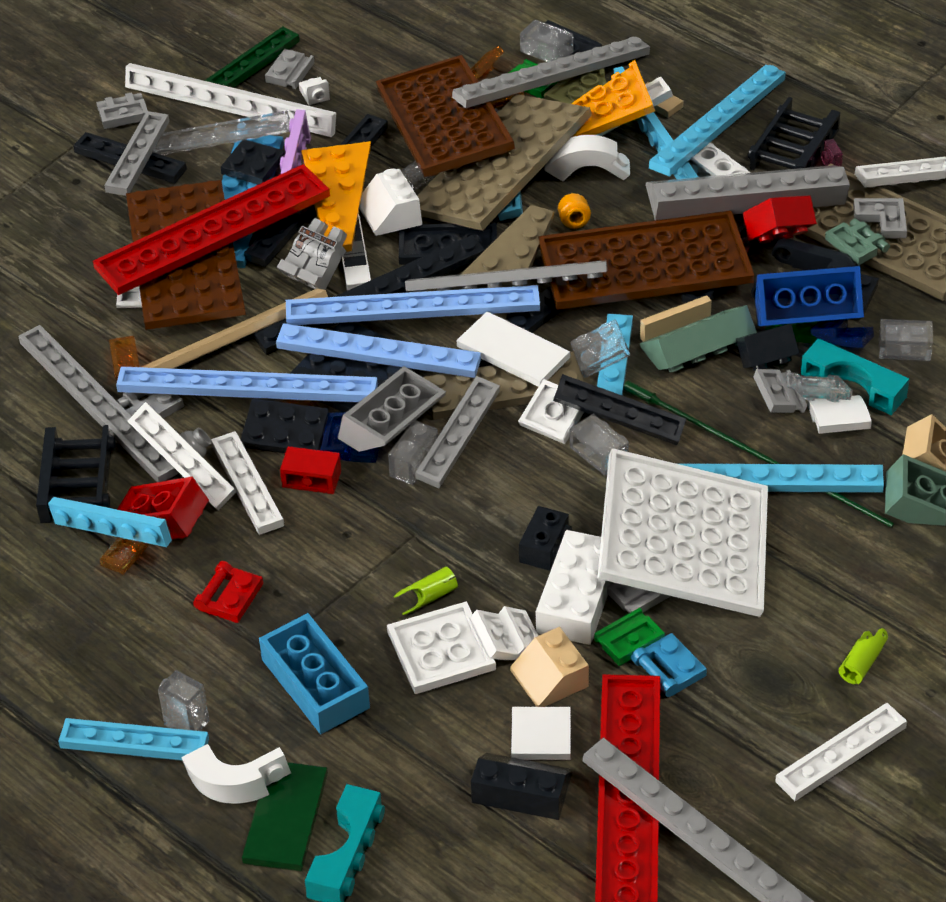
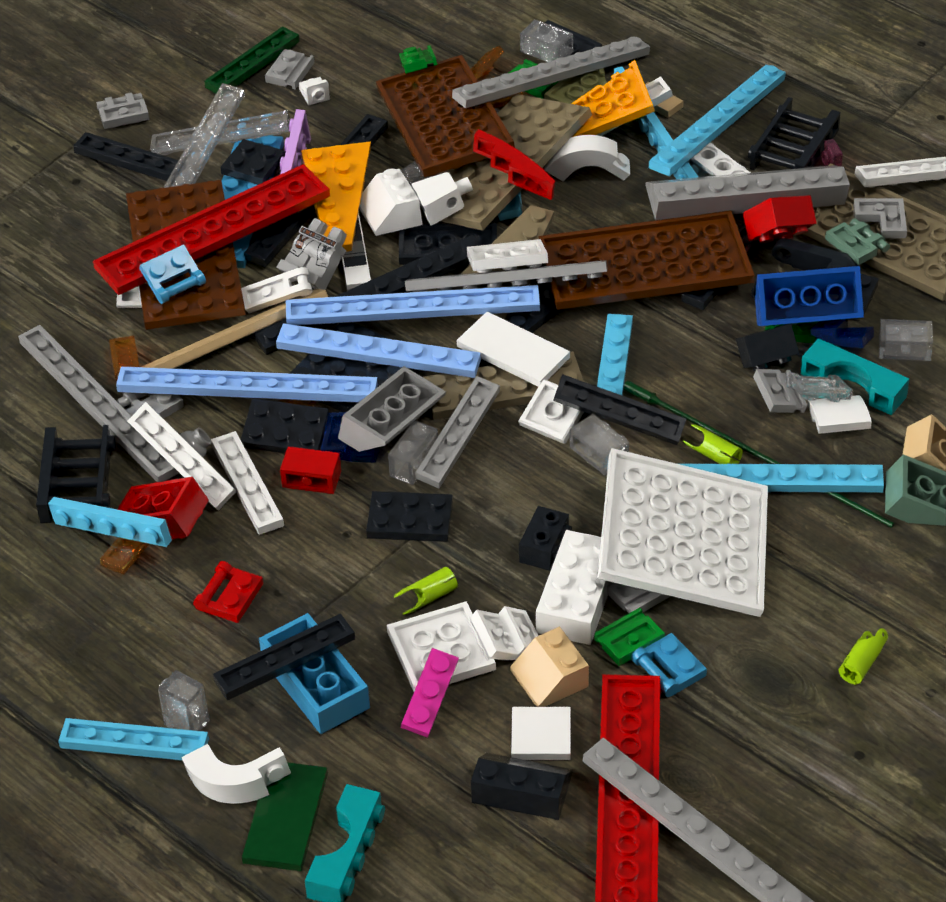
(136, 153): light grey plate -> none
(169, 266): none -> dark azure plate
(206, 136): none -> clear plate
(223, 97): white plate -> none
(276, 289): none -> white plate
(283, 656): none -> black plate
(409, 516): none -> black plate
(416, 59): none -> green plate
(429, 692): none -> dark pink plate
(441, 196): none -> white torso
(507, 255): none -> white plate
(519, 167): none -> red slope
(574, 211): light orange head -> none
(600, 348): clear plate -> none
(675, 318): tan tile -> none
(699, 338): sand green slope -> none
(717, 448): none -> lime piece
(840, 751): white plate -> none

